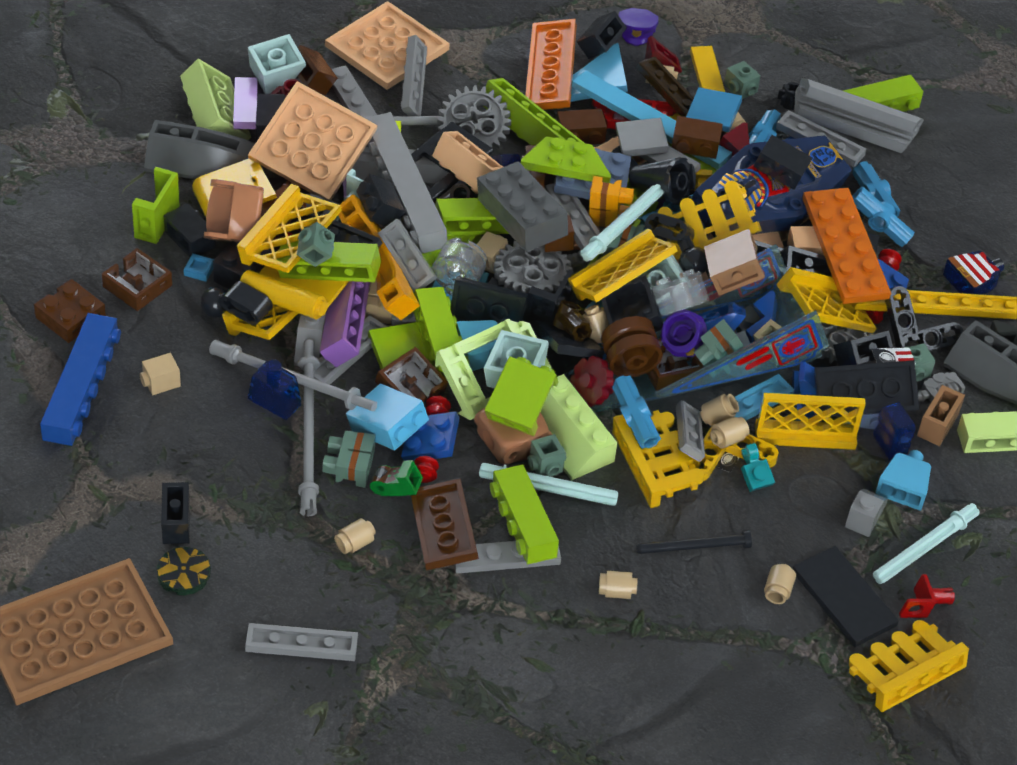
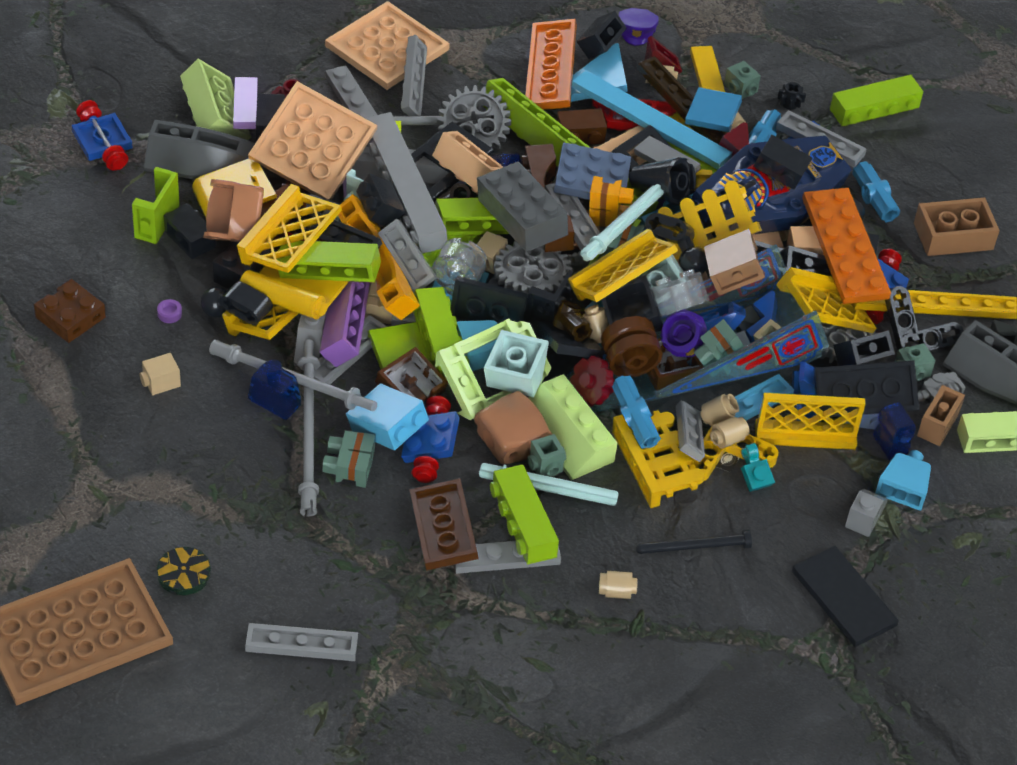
(80, 379): blue brick -> none
(101, 136): none -> blue plate
(142, 282): reddish brown piece -> none
(169, 311): none -> medium lavender tile
(175, 513): black brick -> none
(198, 267): dark azure tile -> none
(275, 62): light aqua slope -> none
(315, 244): sand green brick -> none
(317, 72): reddish brown brick -> none
(355, 536): tan brick -> none
(396, 480): green leg -> none
(520, 394): lime panel -> none
(566, 160): lime wing -> none
(642, 137): light grey tile -> none
(697, 137): reddish brown brick -> none
(779, 583): tan brick -> none
(855, 115): light grey piece -> none
(882, 217): dark azure piece -> none
(892, 354): sticker -> none
(911, 678): yellow fence -> none
(926, 599): red bracket -> none
(956, 226): none -> medium nougat brick
(956, 521): light aqua axle -> none
(973, 272): torso -> none

